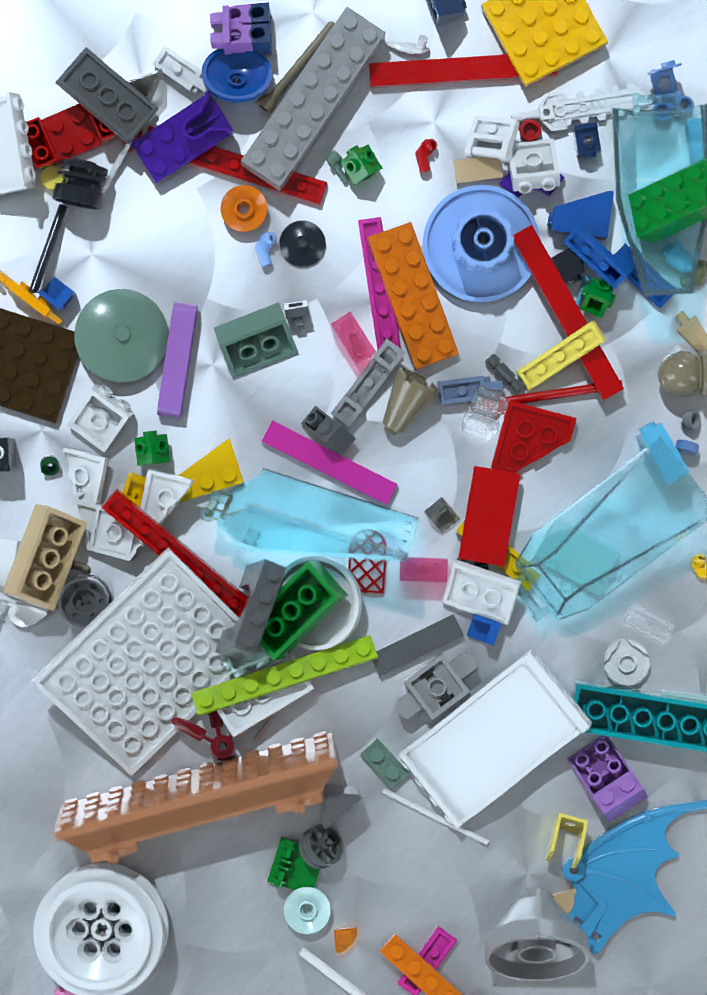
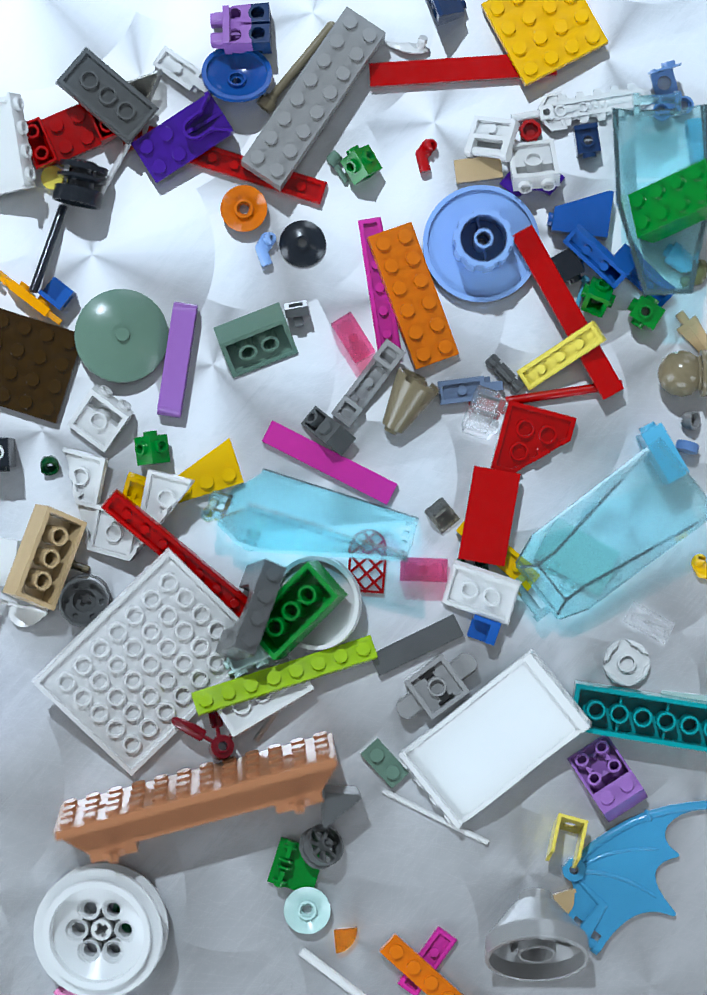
(654, 312): none -> green brick

